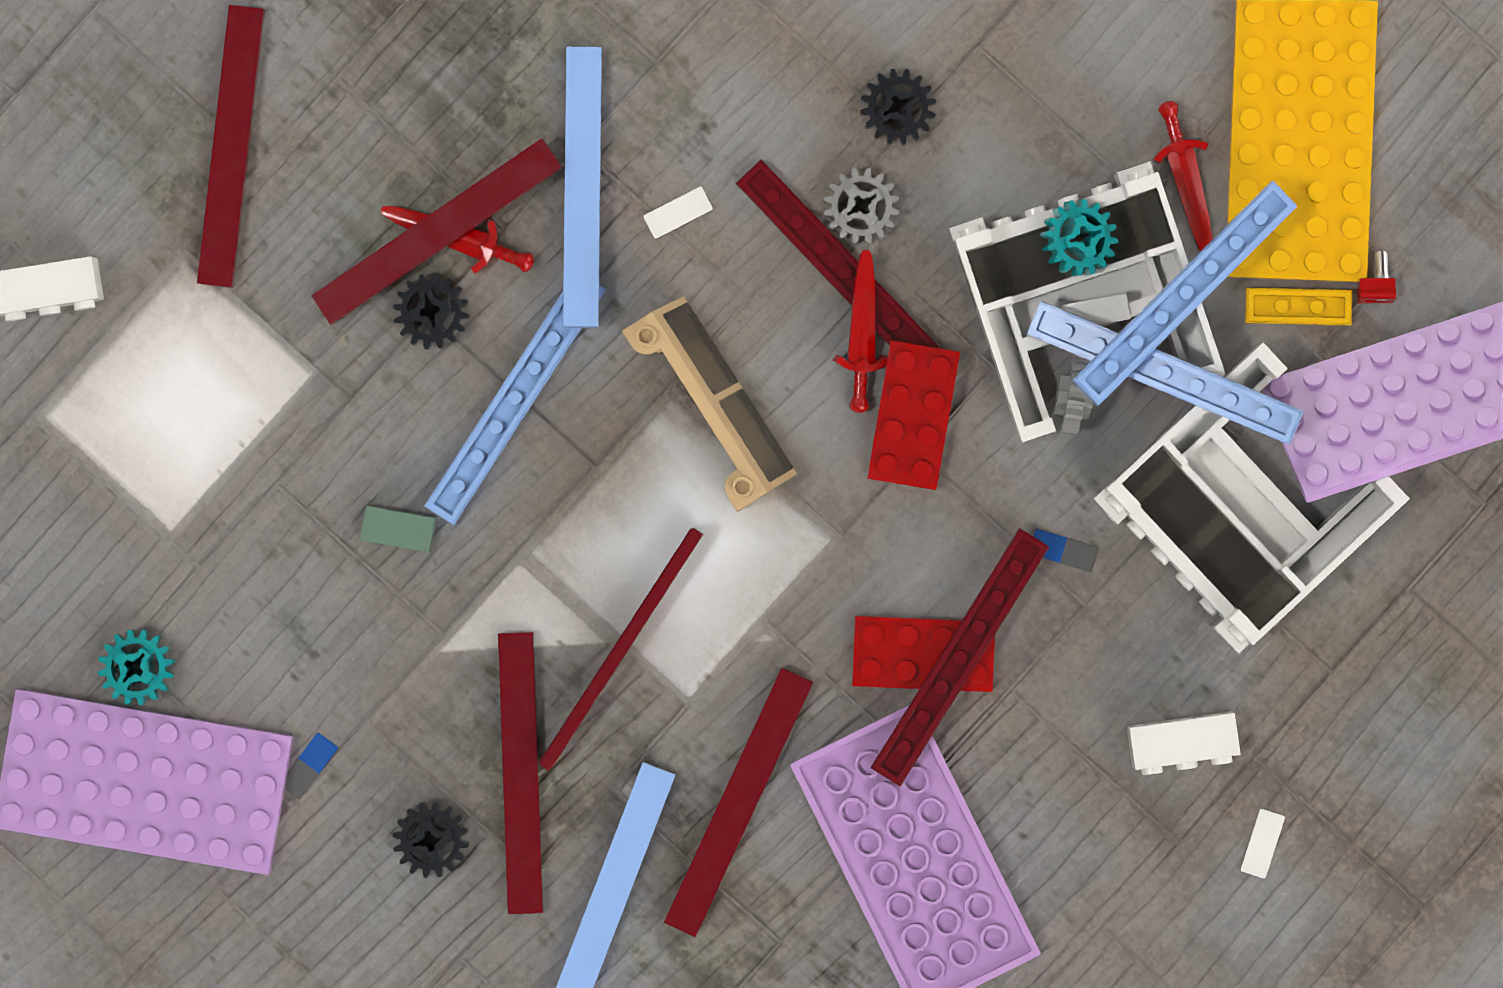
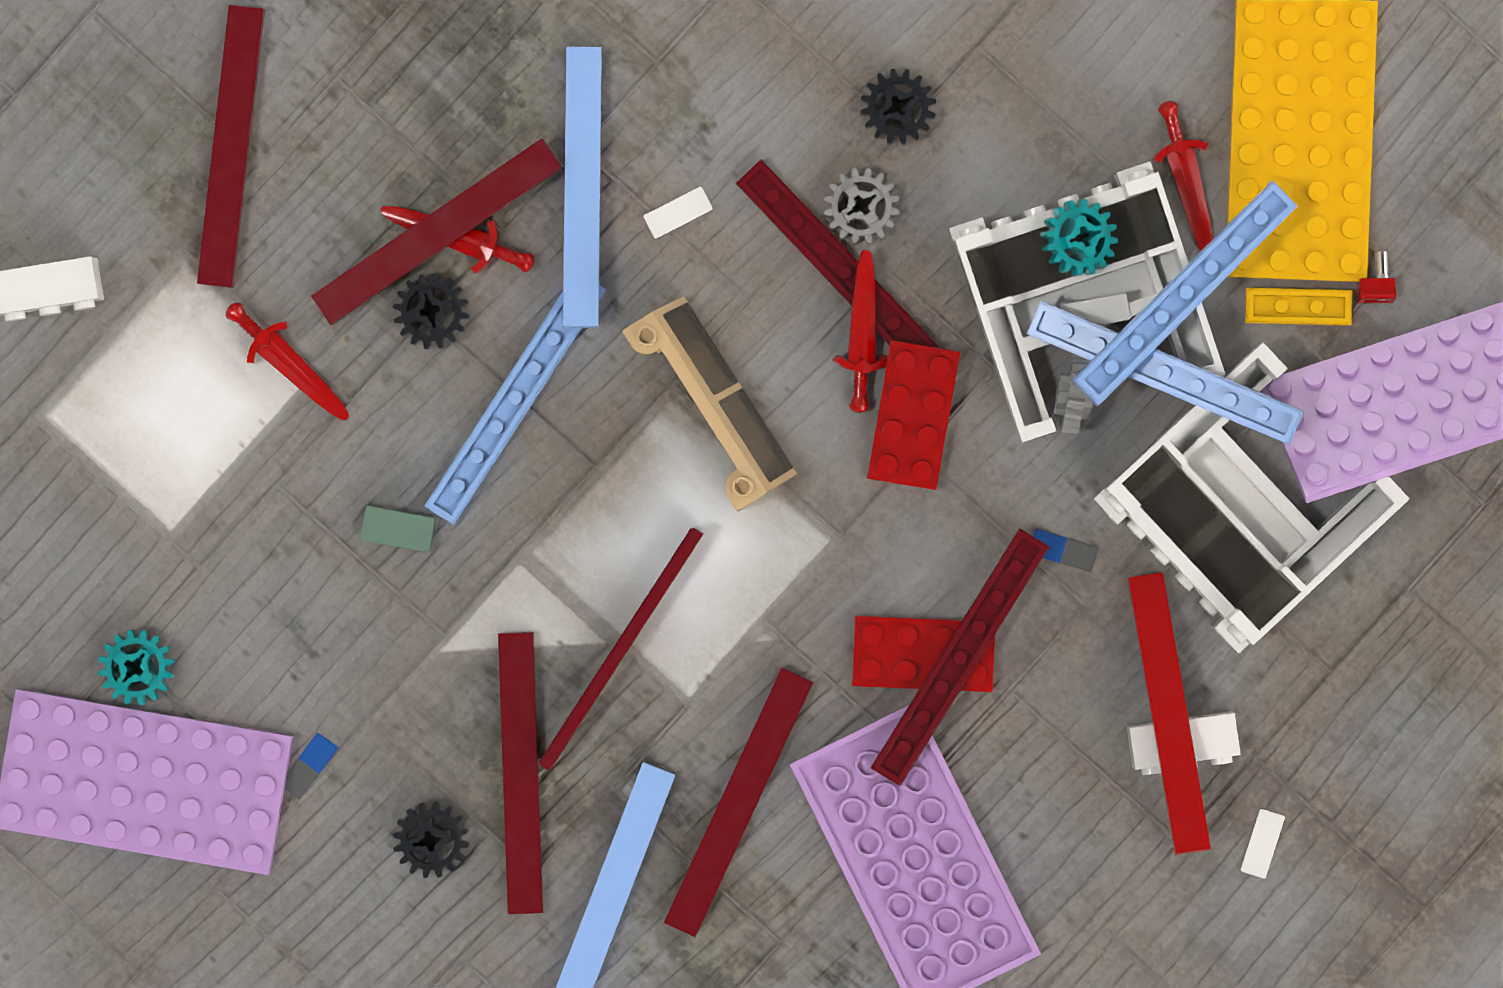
(286, 360): none -> red sword
(1169, 714): none -> red tile

